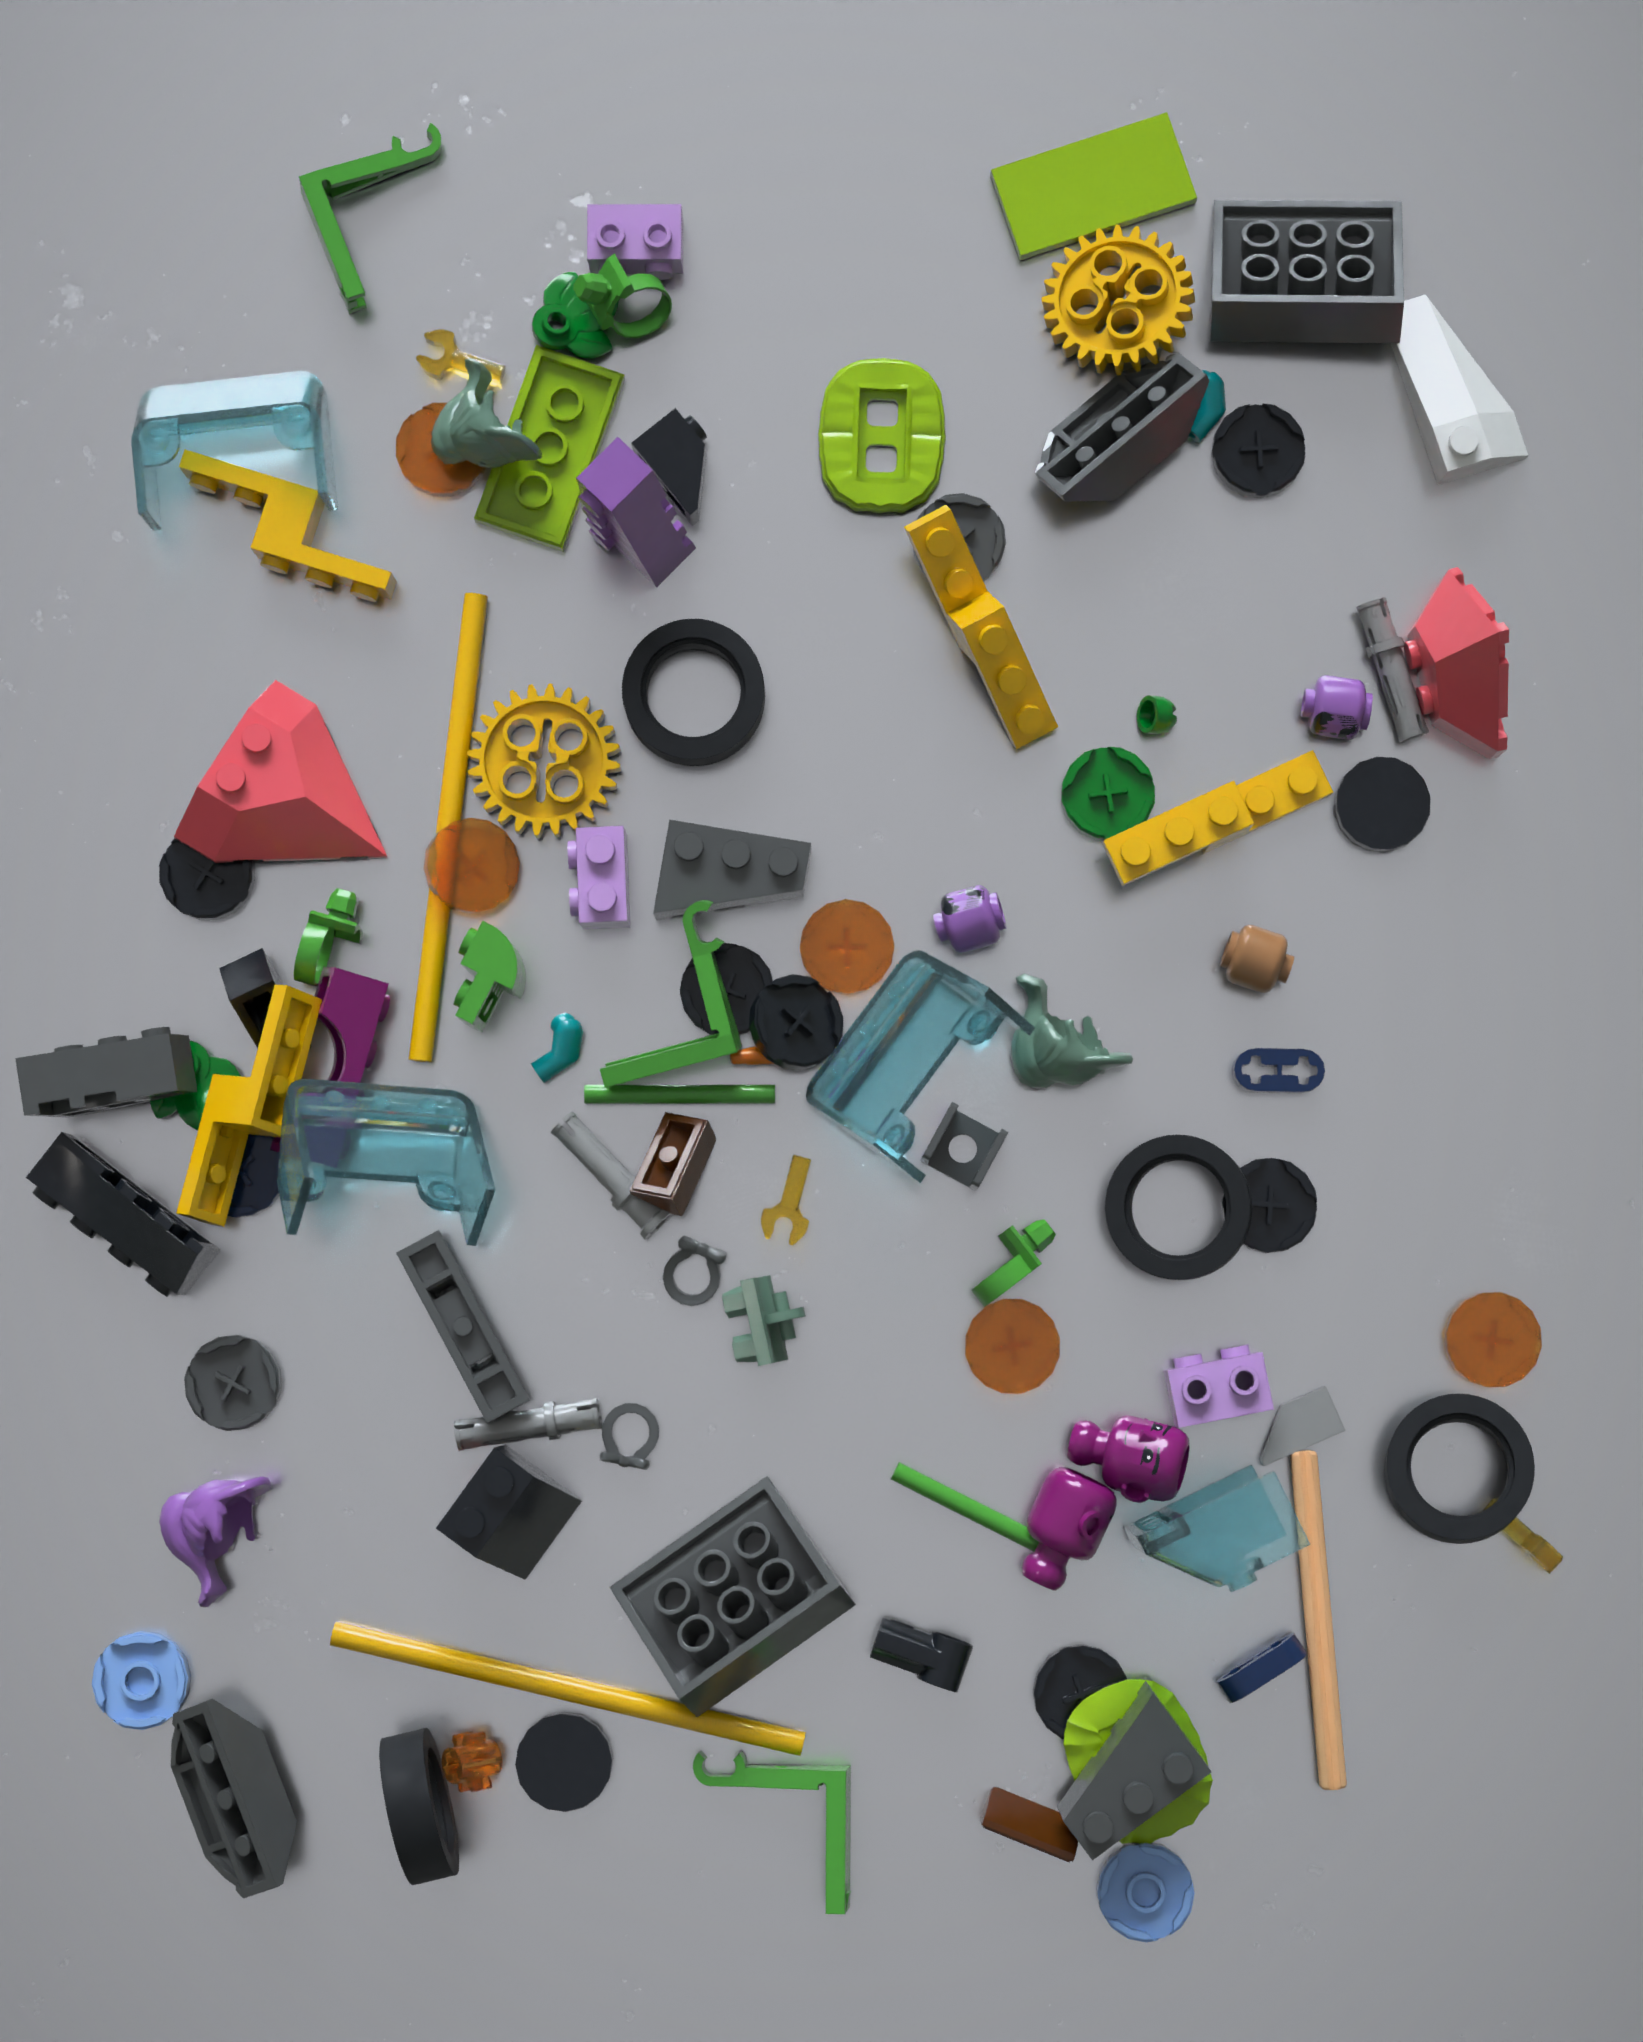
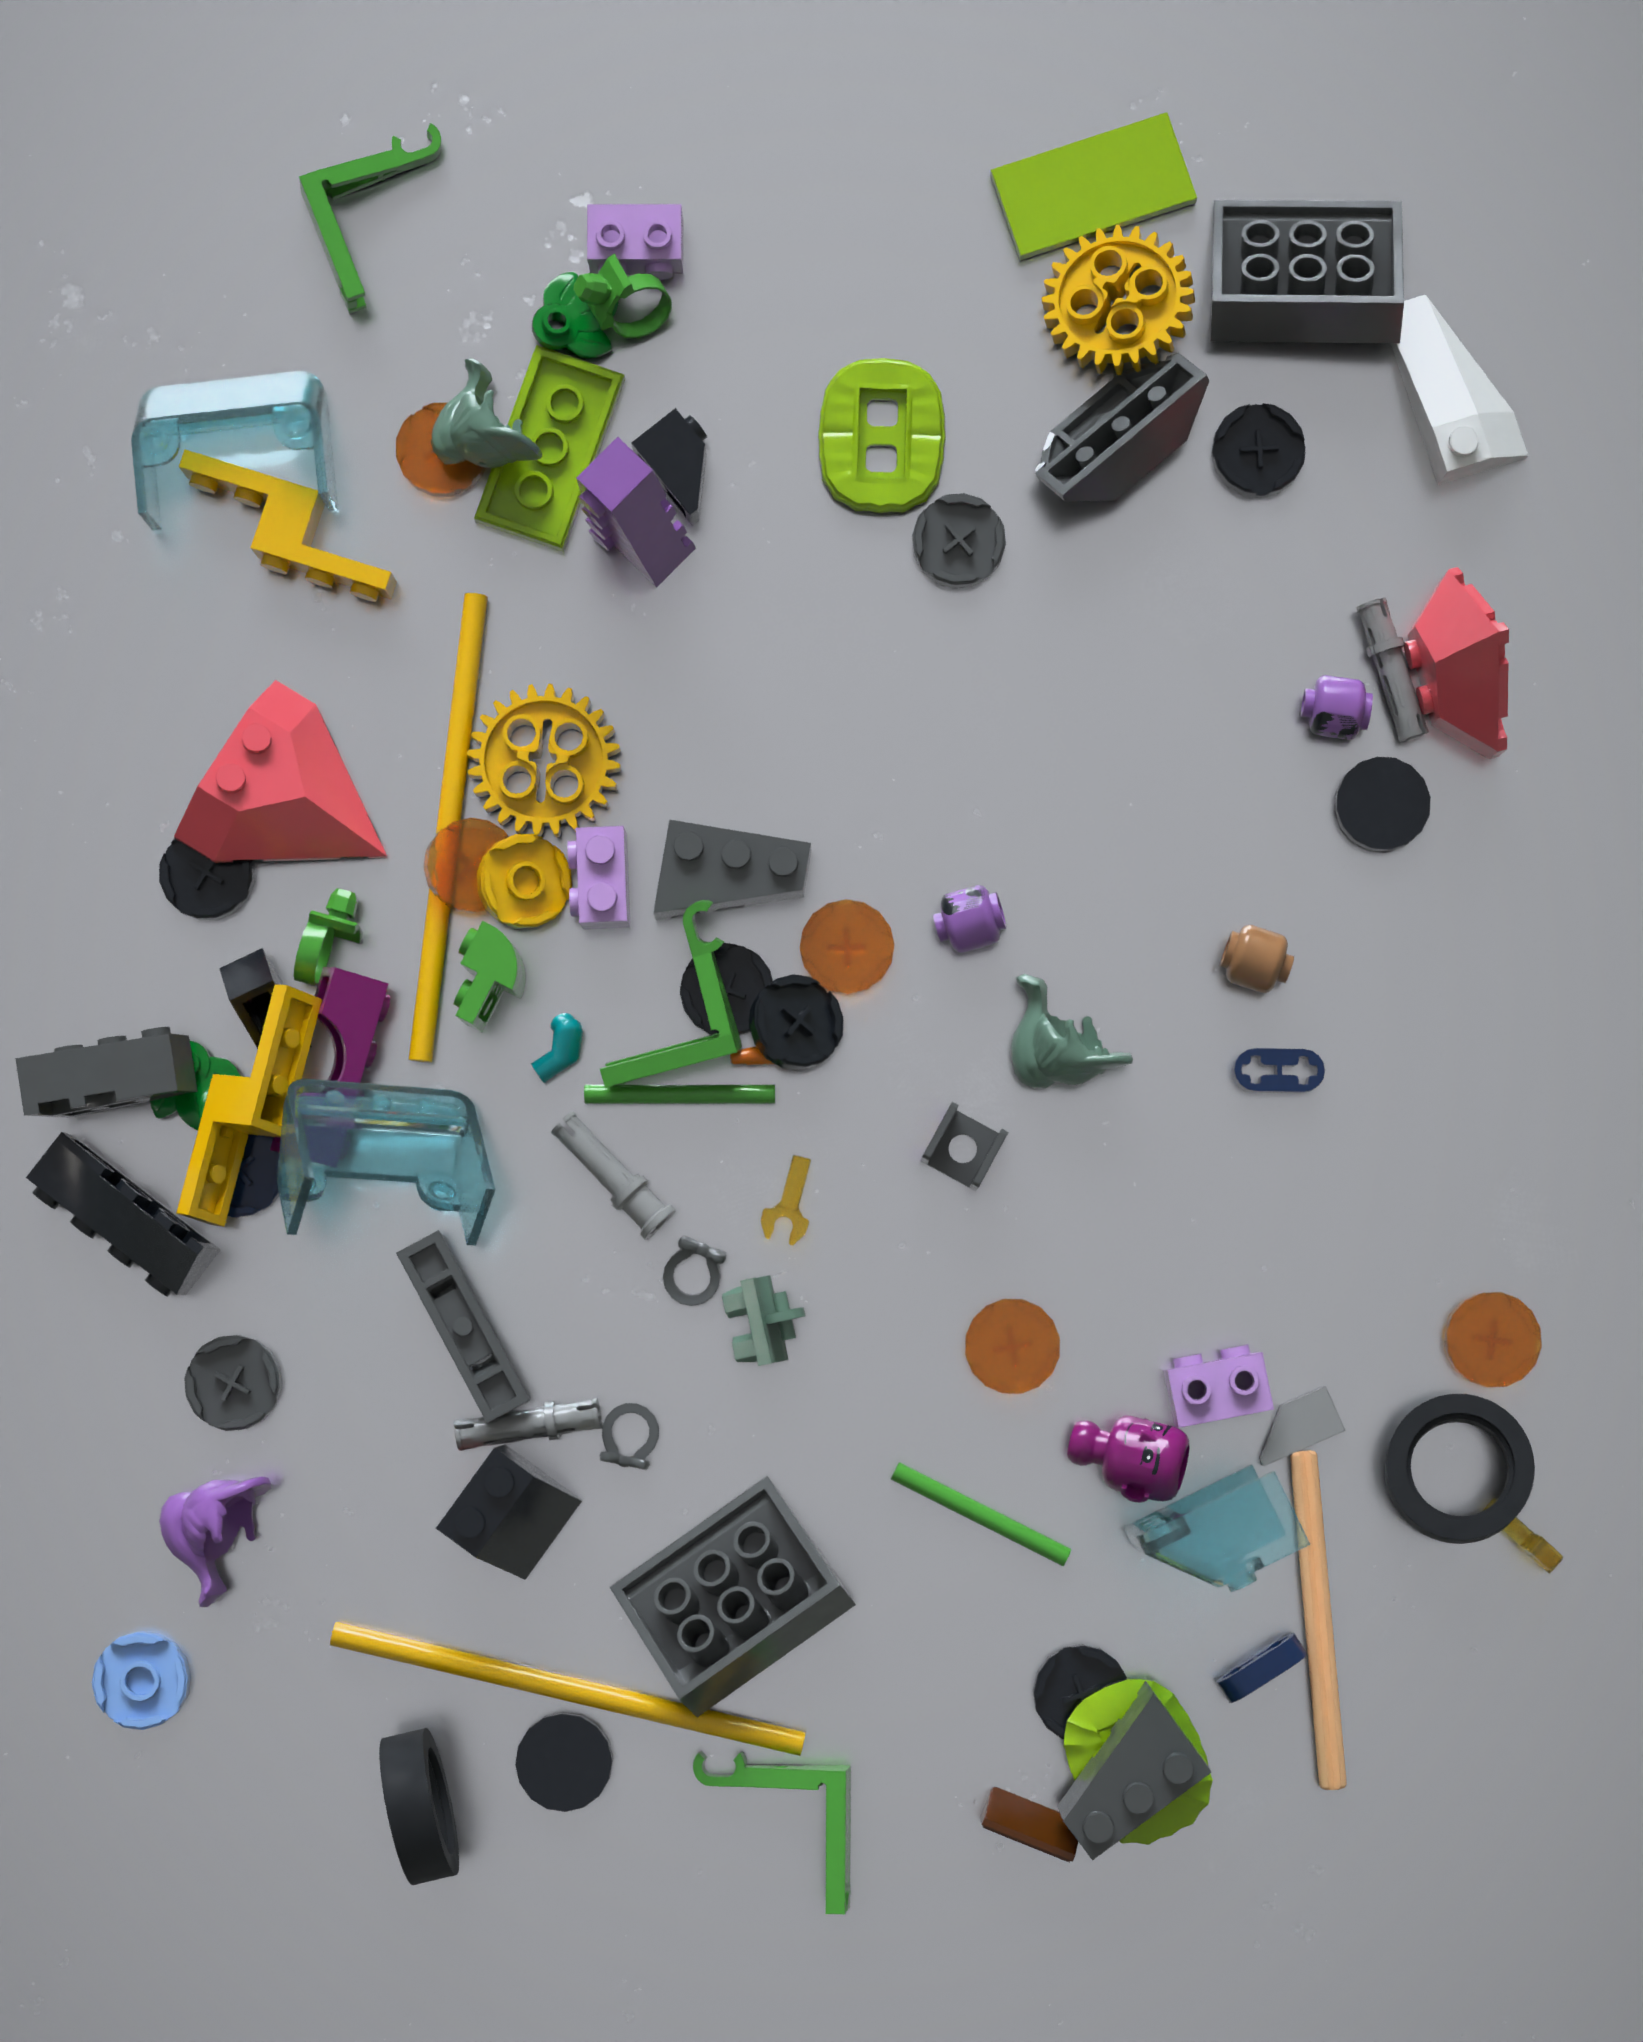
(233, 1796): dark grey wedge -> none
(453, 357): clear yellow bar -> none
(471, 1761): clear orange gear -> none
(524, 881): none -> yellow tile
(674, 1162): reddish brown slope -> none
(681, 636): black tyre -> none
(898, 1049): clear light blue windscreen -> none
(933, 1656): black piece -> none
(981, 626): yellow bracket -> none
(1024, 1261): bright green piece -> none
(1067, 1523): magenta piece -> none
(1107, 792): green tile -> none
(1122, 1189): black tyre -> none
(1145, 1891): light blue tile -> none
(1156, 715): green hinge -> none
(1211, 408): teal arm -> none
(1217, 817): yellow bracket -> none
(1281, 1205): black tile -> none

